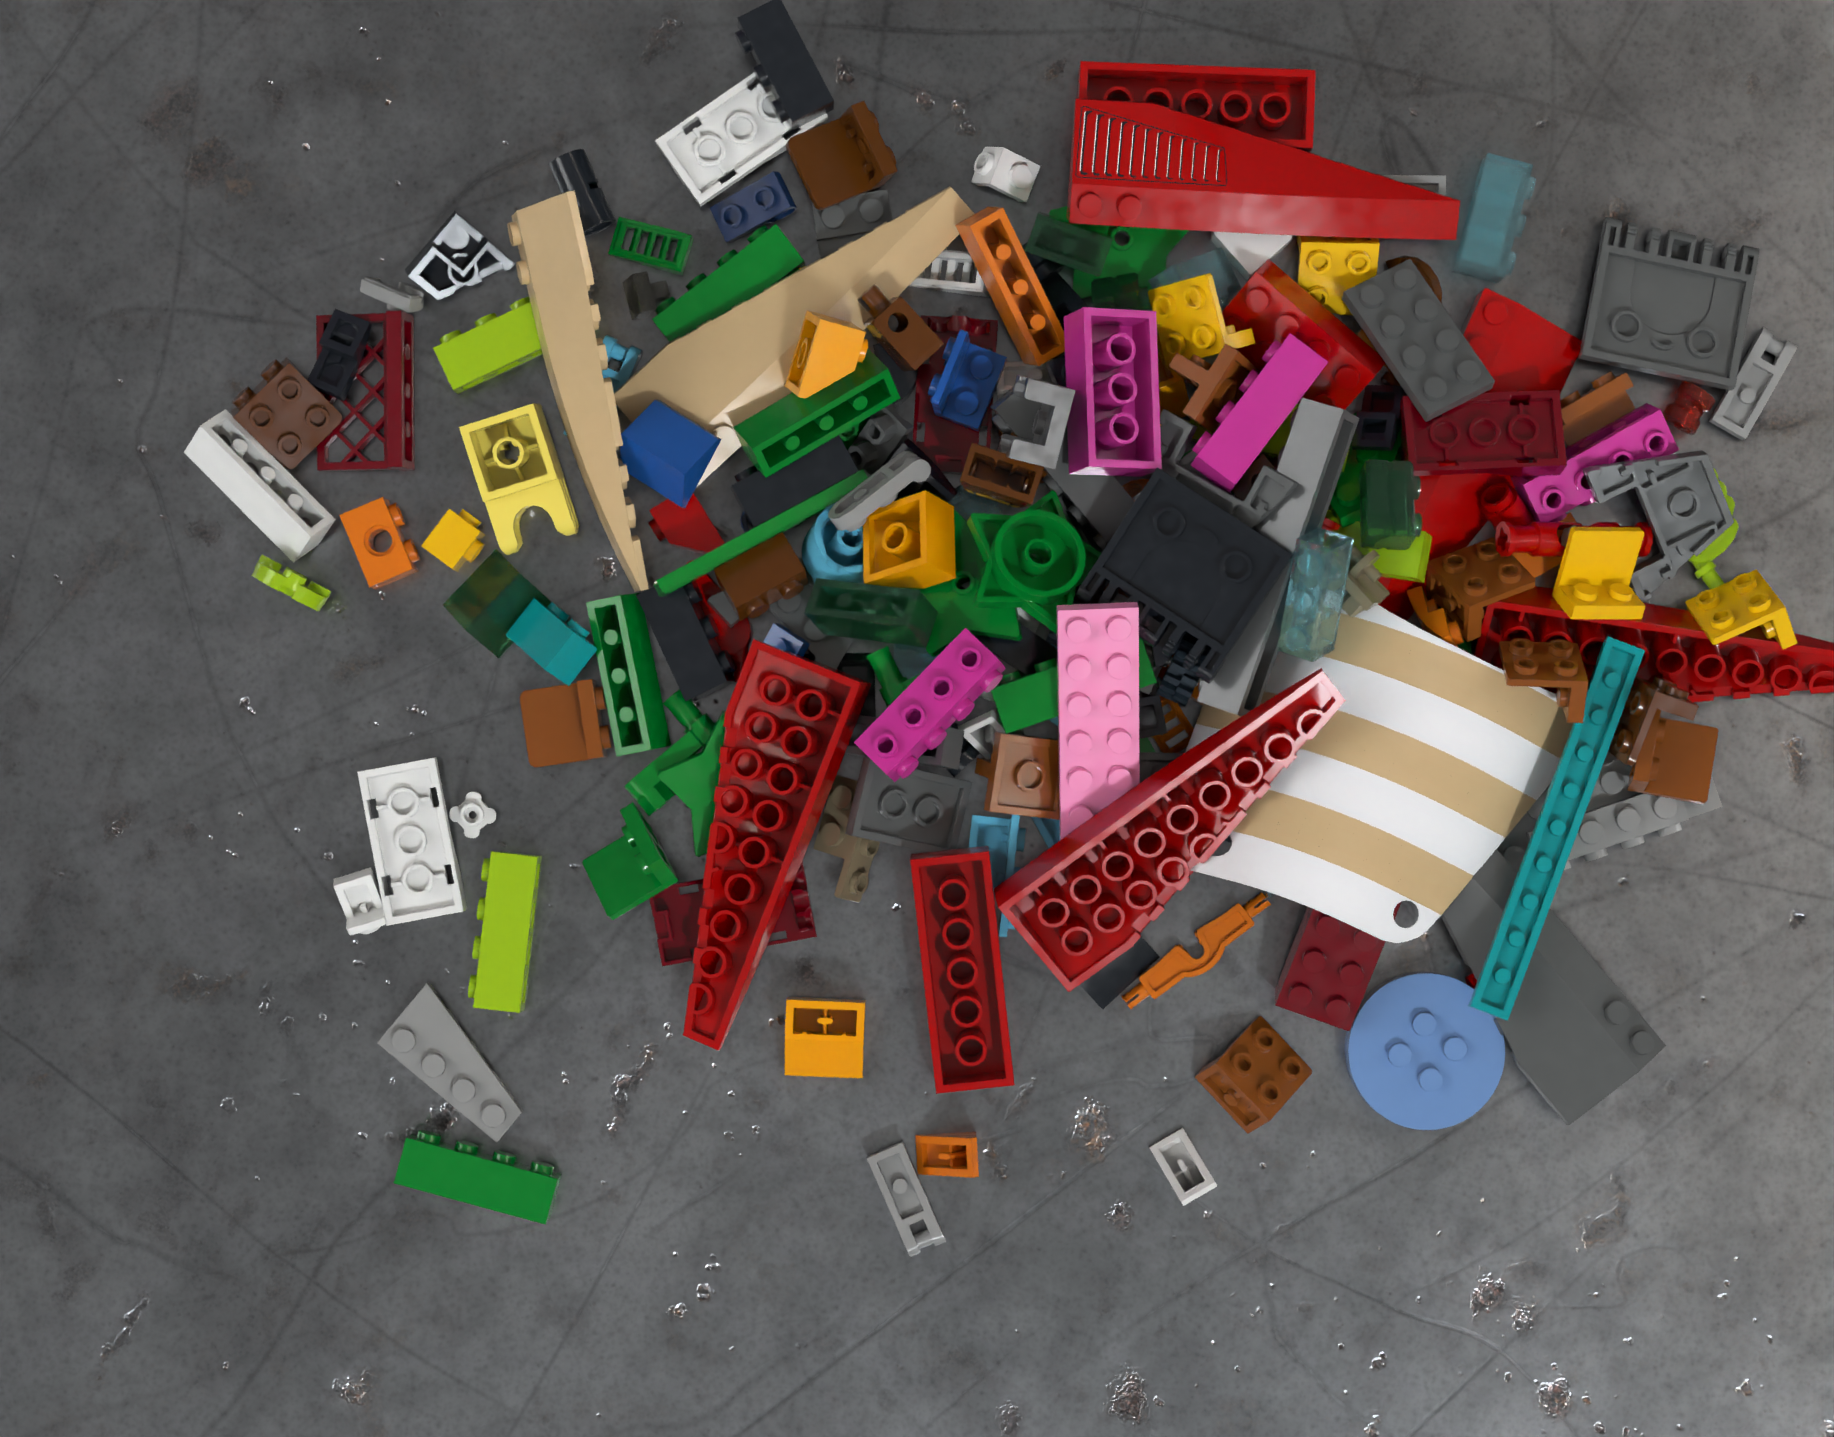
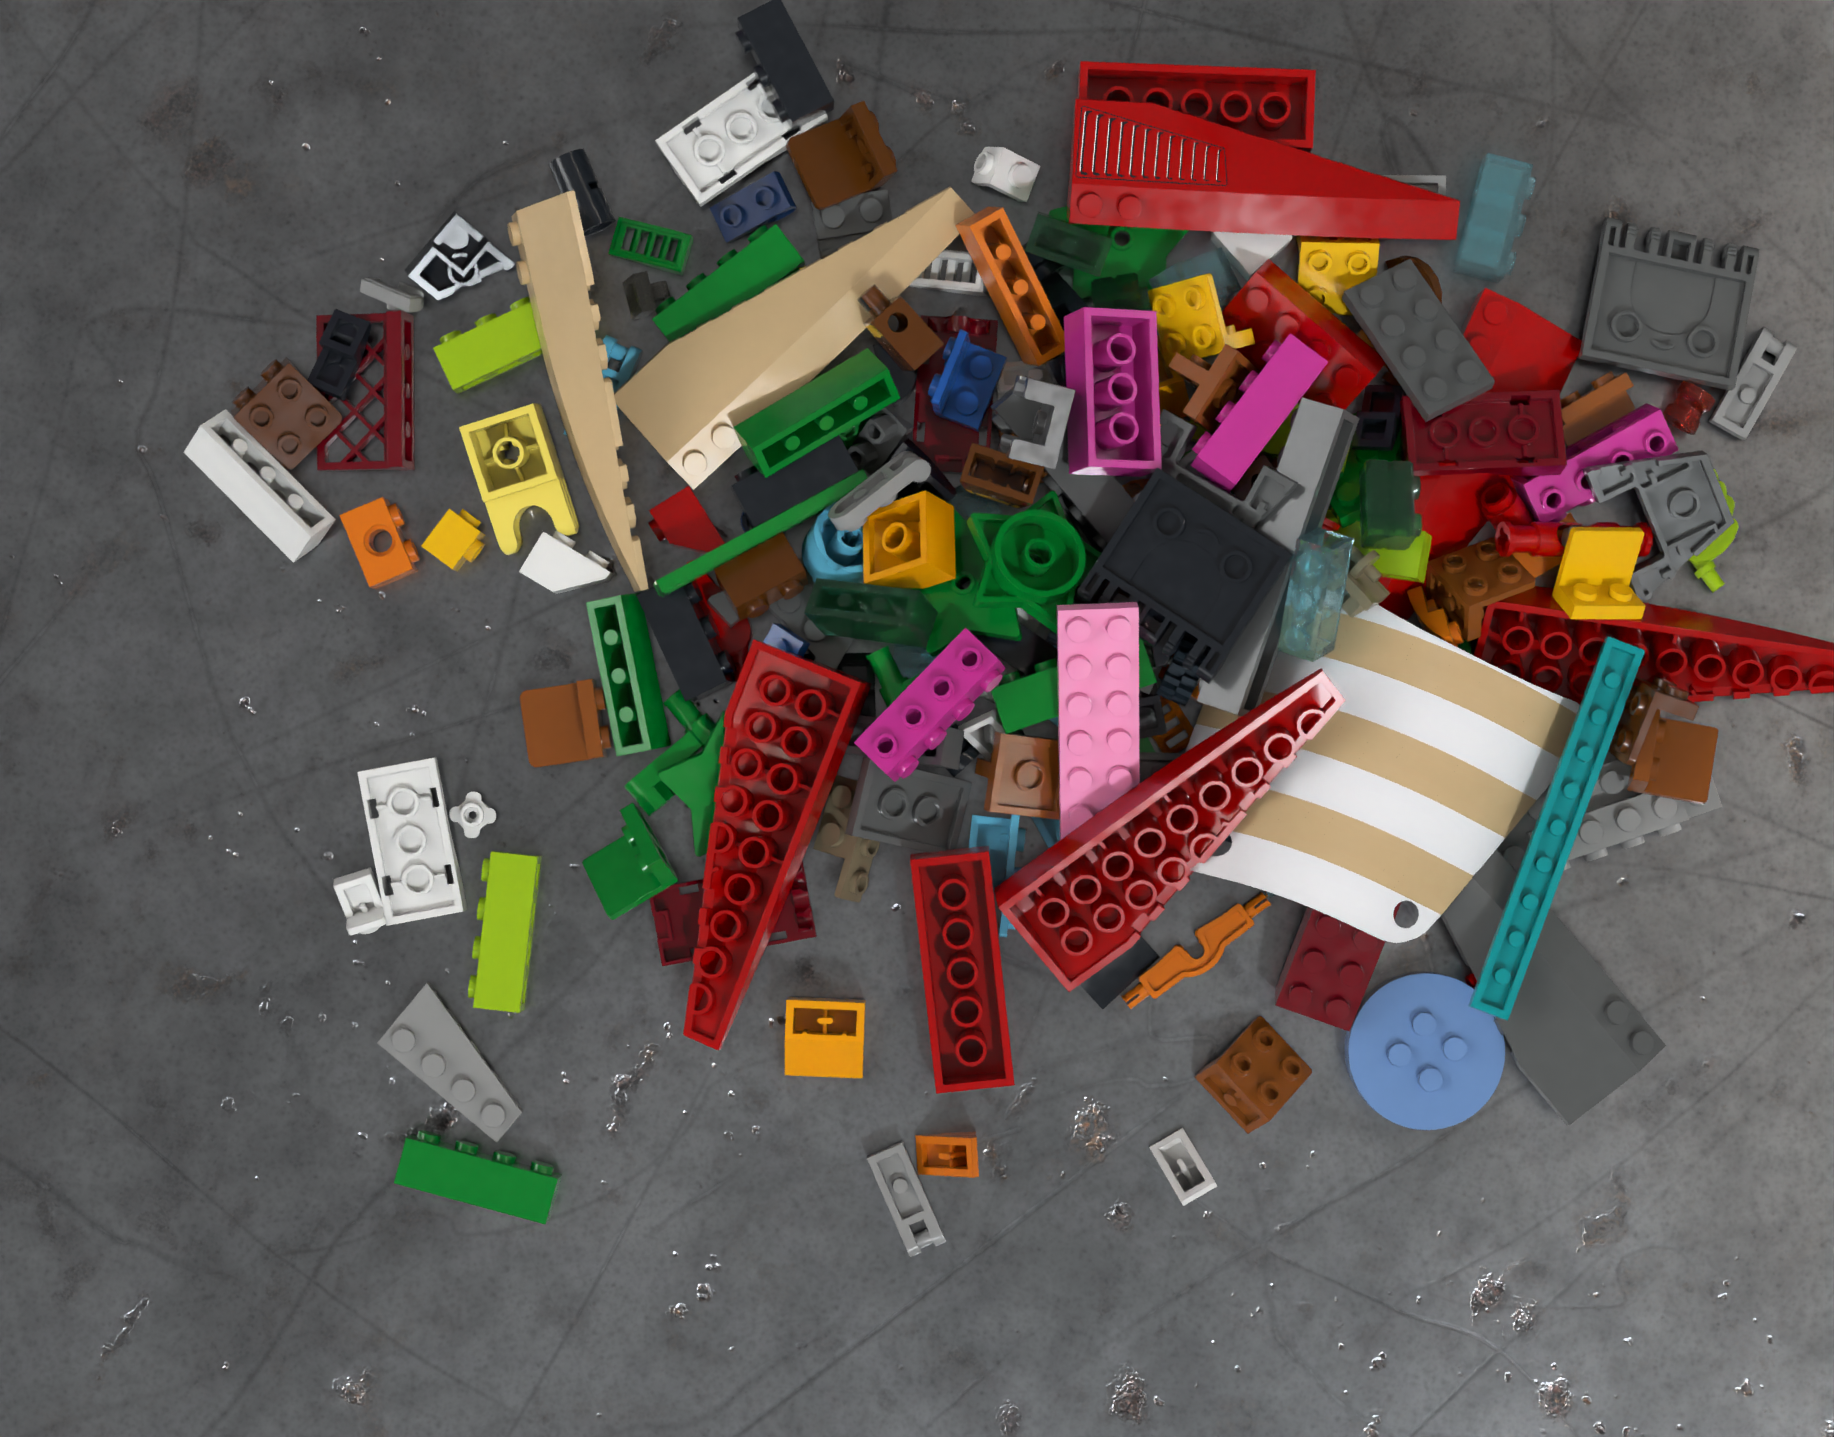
(290, 583): lime plate -> none
(493, 602): clear green slope -> none
(551, 641): teal brick -> none
(562, 568): none -> white slope
(667, 451): blue slope -> none
(824, 353): light orange slope -> none
(1548, 665): dark orange bracket -> none
(1740, 607): yellow bracket -> none

